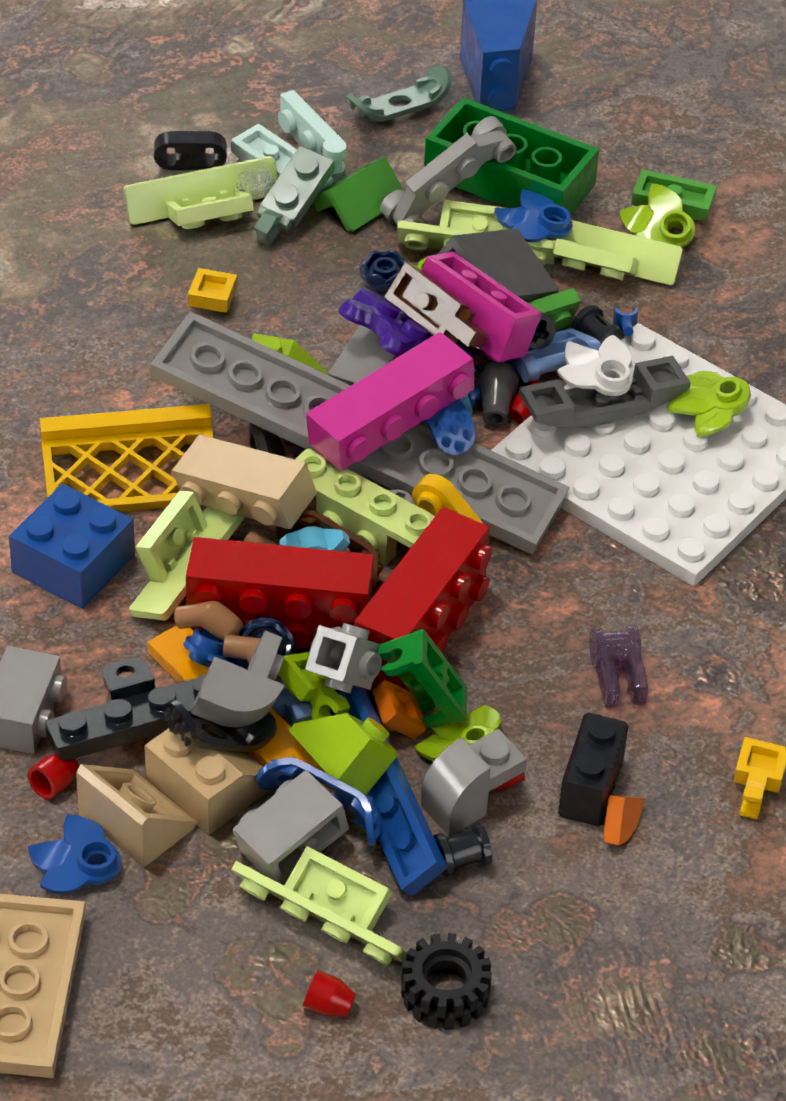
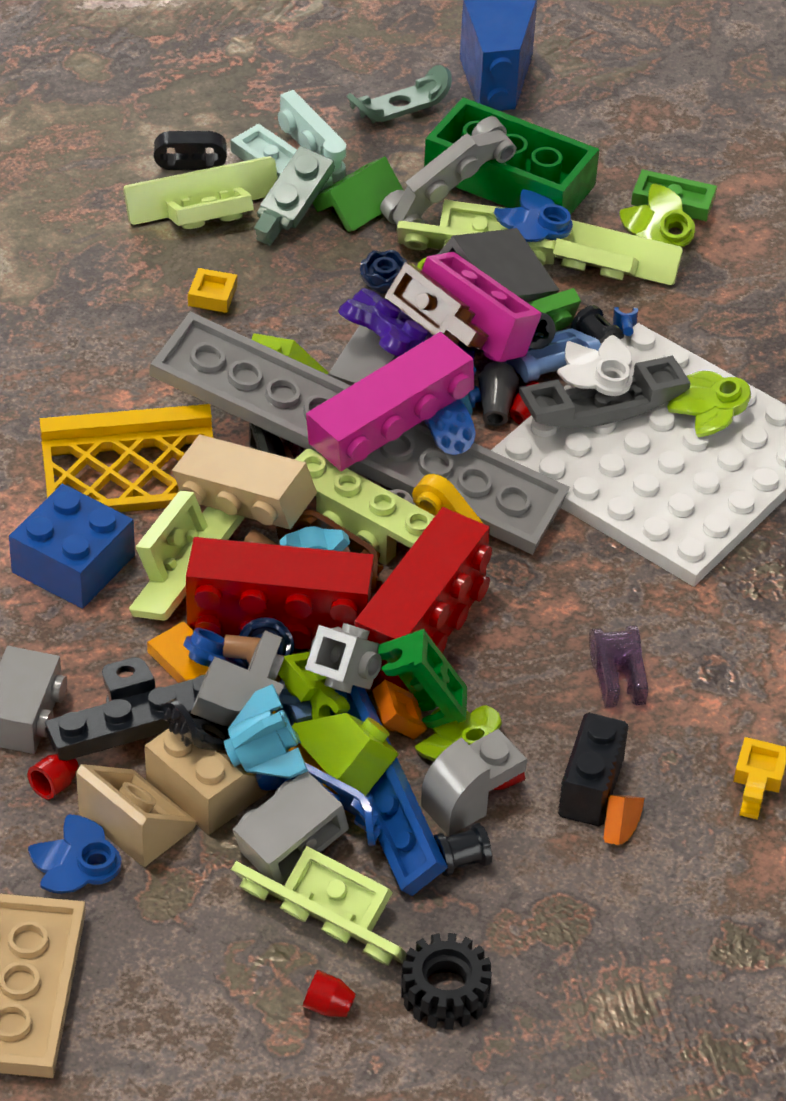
(211, 616): medium nougat arm -> none
(255, 181): clear plate -> none
(263, 738): none -> medium azure brick

